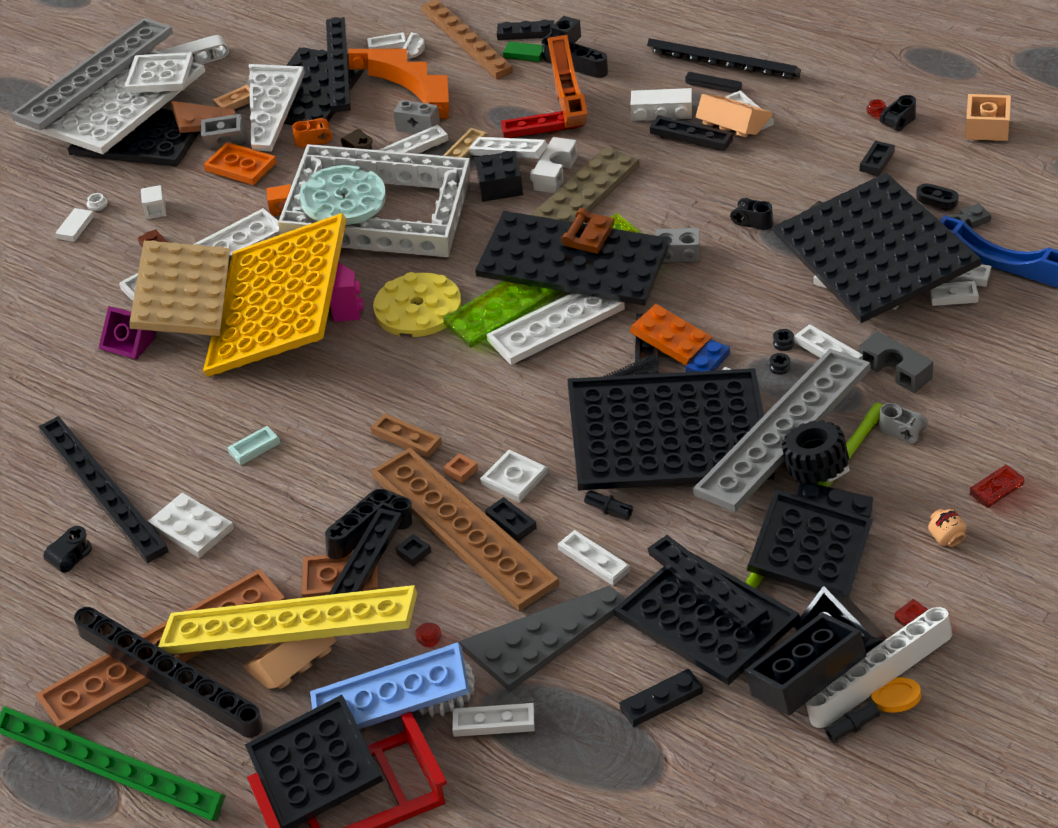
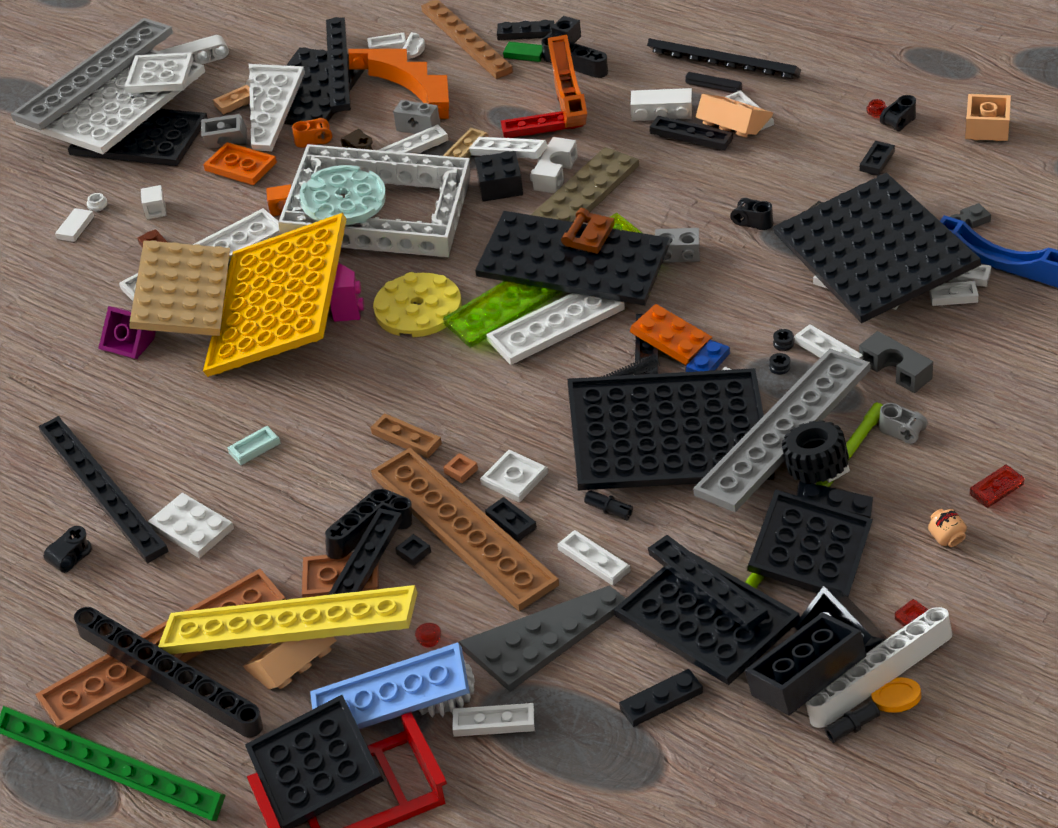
(190, 115): nougat wing -> none
(937, 196): black plate -> none

